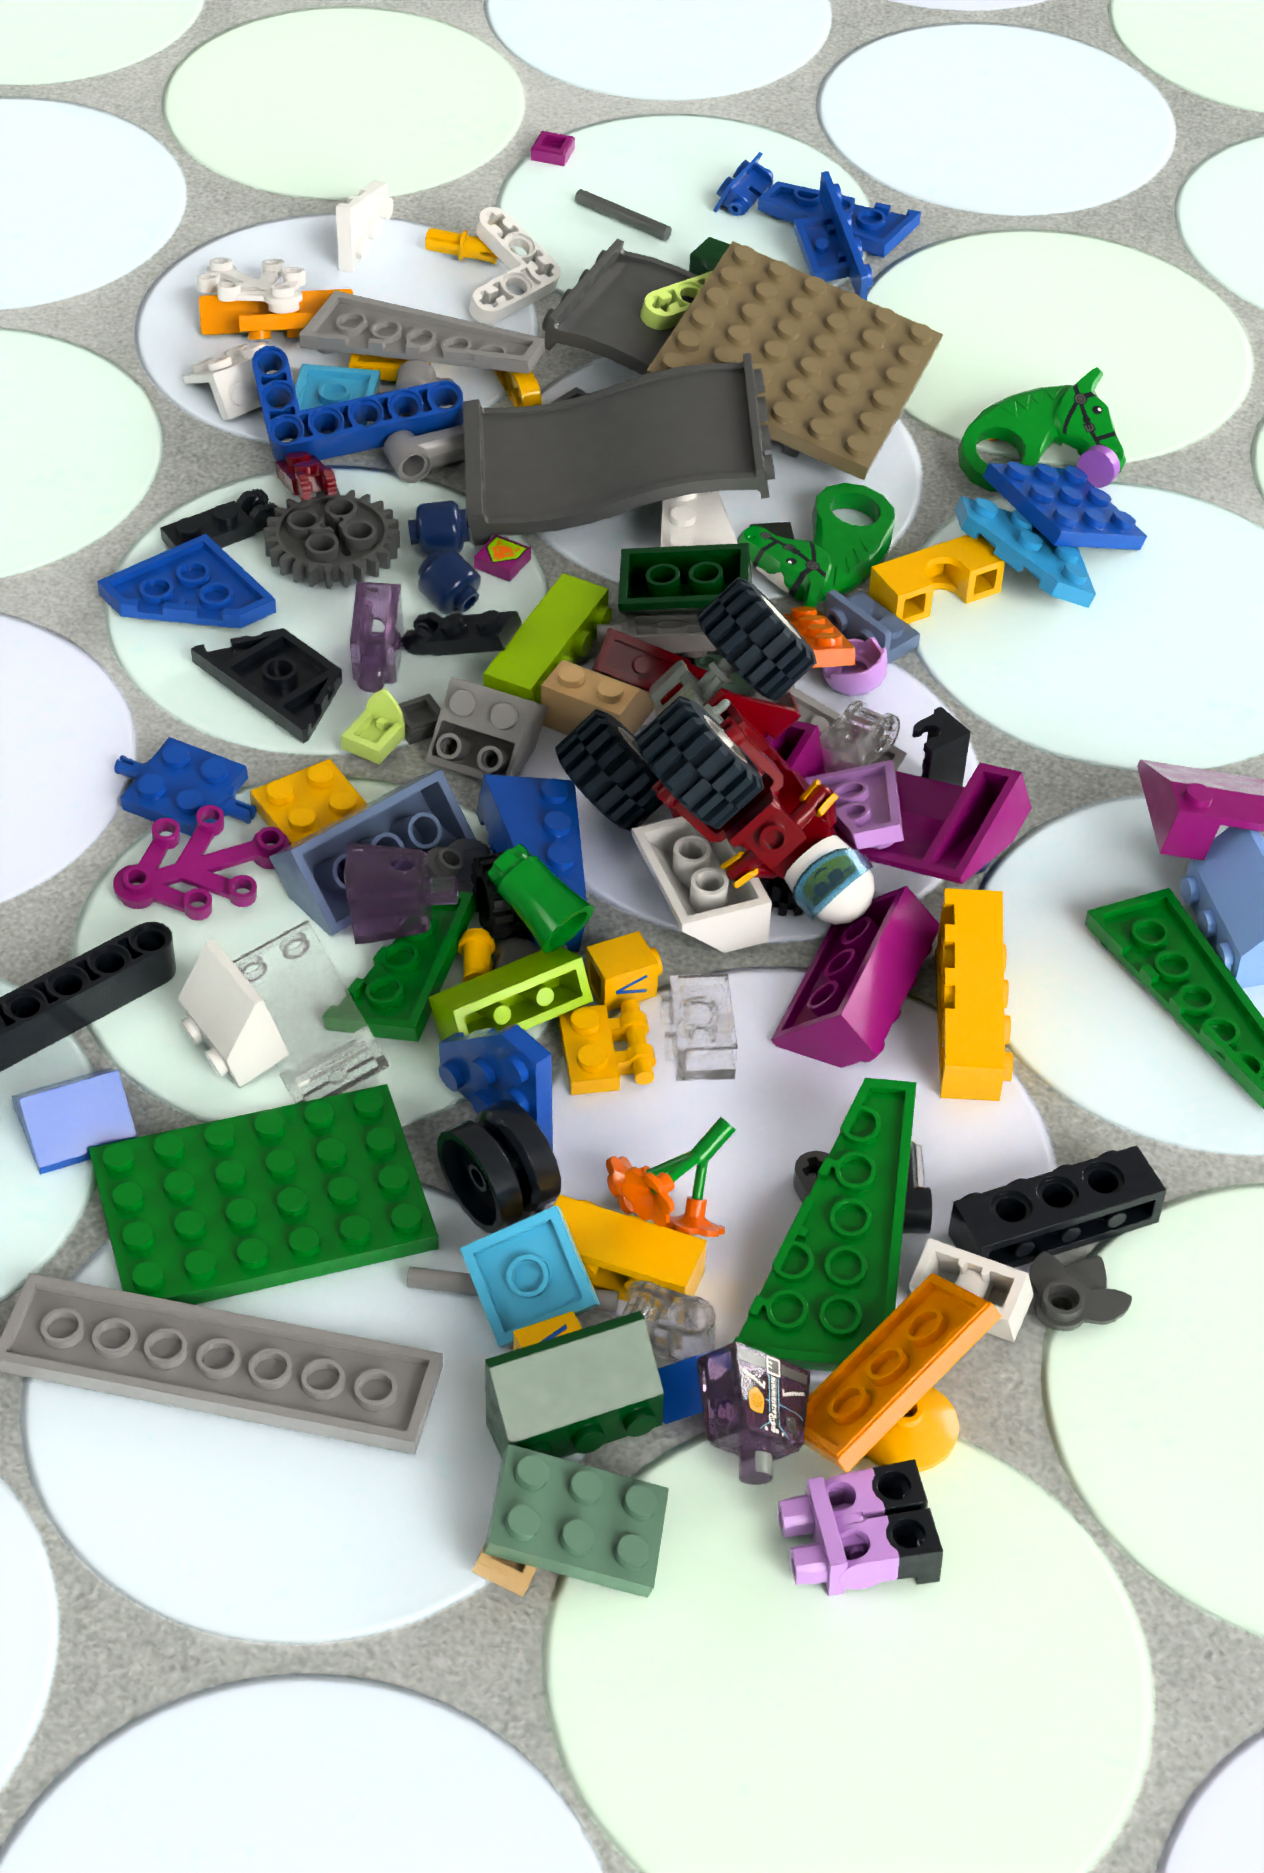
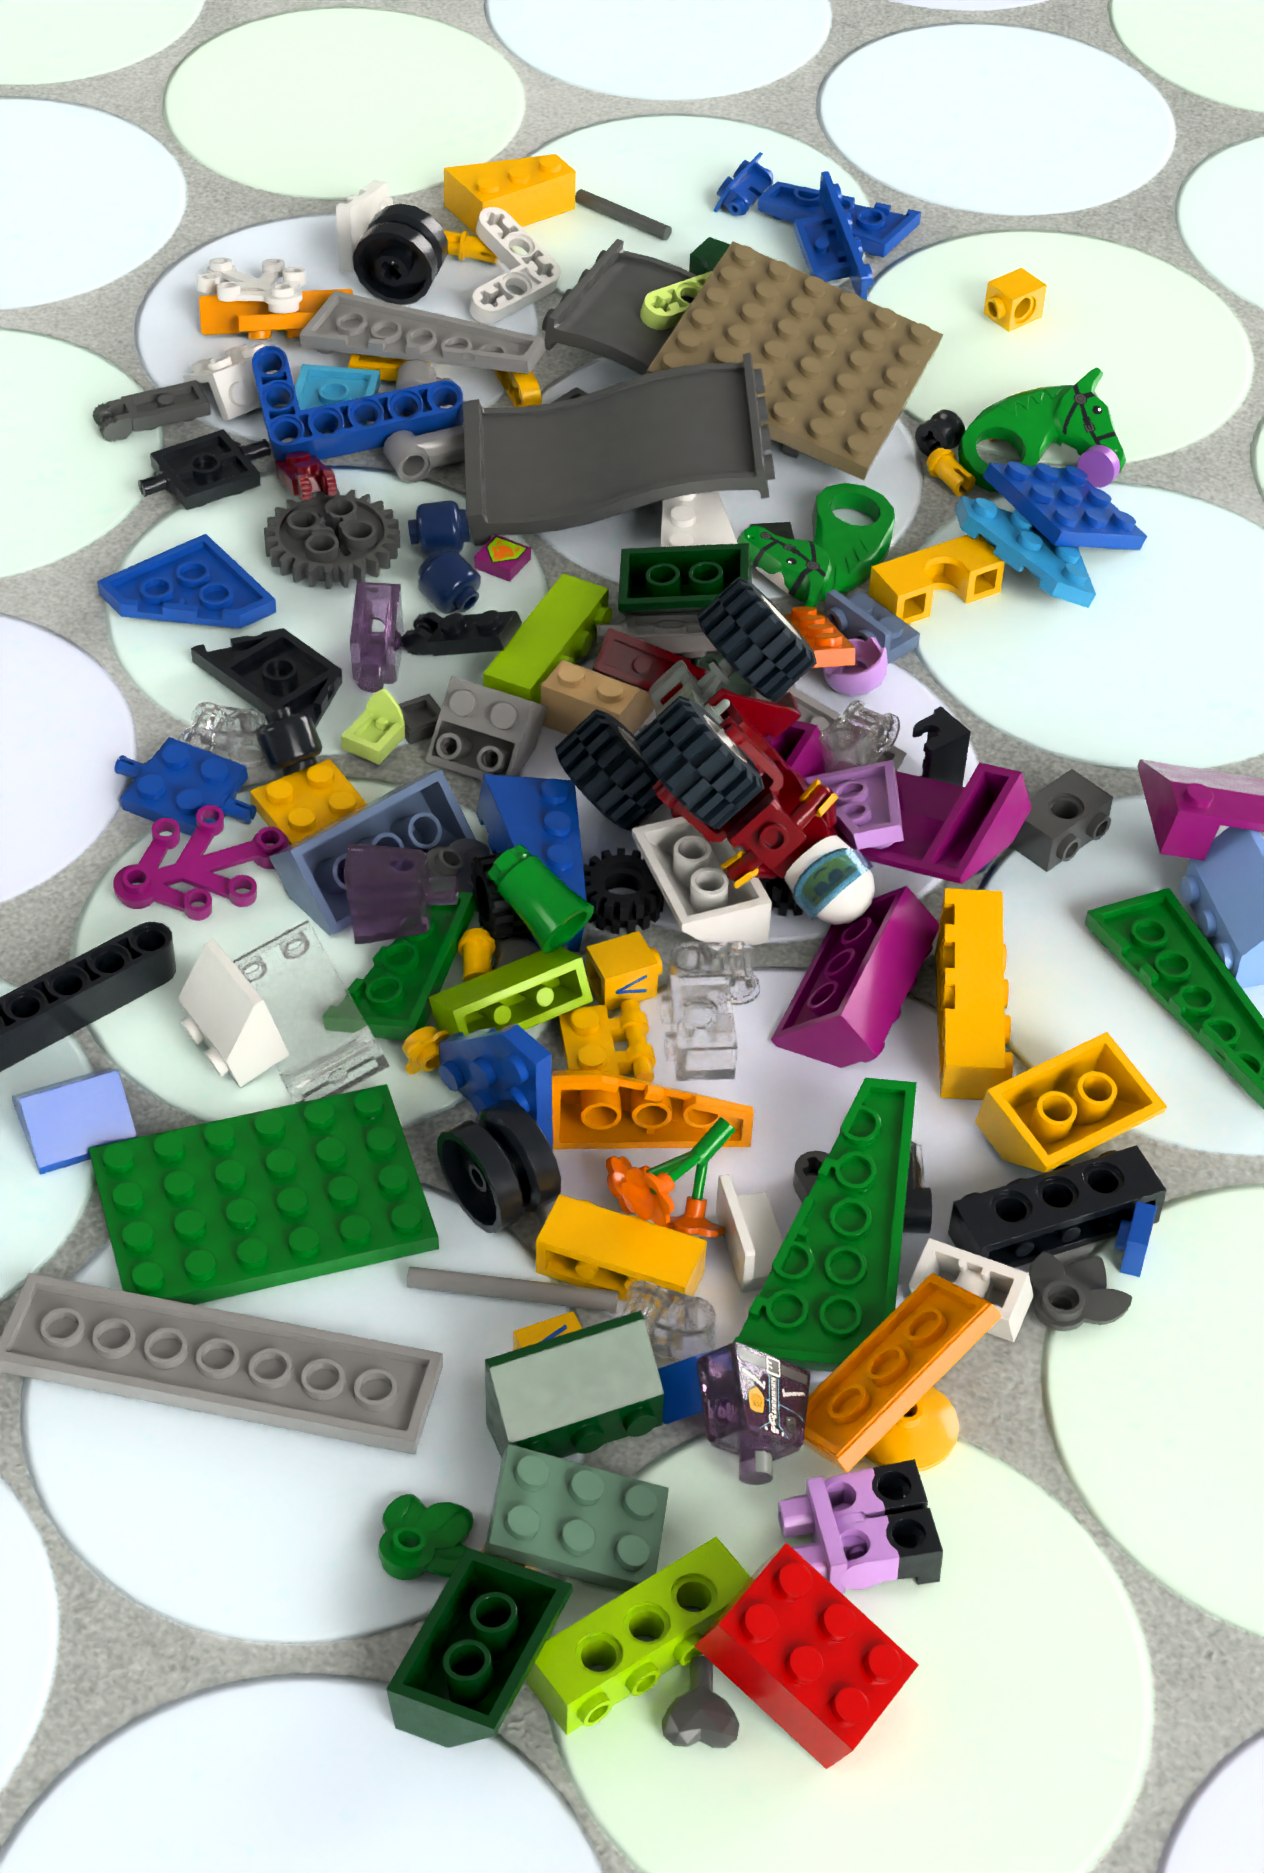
(151, 409): none -> dark grey hinge
(205, 469): none -> black plate
(225, 522): black hinge -> none
(226, 733): none -> clear piece
(289, 741): none -> black head
(400, 254): none -> black wheel
(423, 1049): none -> yellow plate
(423, 1537): none -> green plate
(475, 1650): none -> dark green slope
(523, 187): none -> yellow wedge
(529, 1274): medium azure plate -> none
(553, 148): magenta tile -> none
(607, 1637): none -> lime brick
(617, 909): none -> black tyre
(626, 1113): none -> light orange wedge
(700, 1712): none -> dark grey rock
(718, 958): none -> clear piece
(749, 1233): none -> white panel
(807, 1656): none -> red brick
(941, 431): none -> black wheel
(943, 465): none -> yellow pin
(1015, 299): none -> yellow brick
(1063, 820): none -> dark grey brick
(1067, 1105): none -> yellow slope
(1134, 1238): none -> blue plate

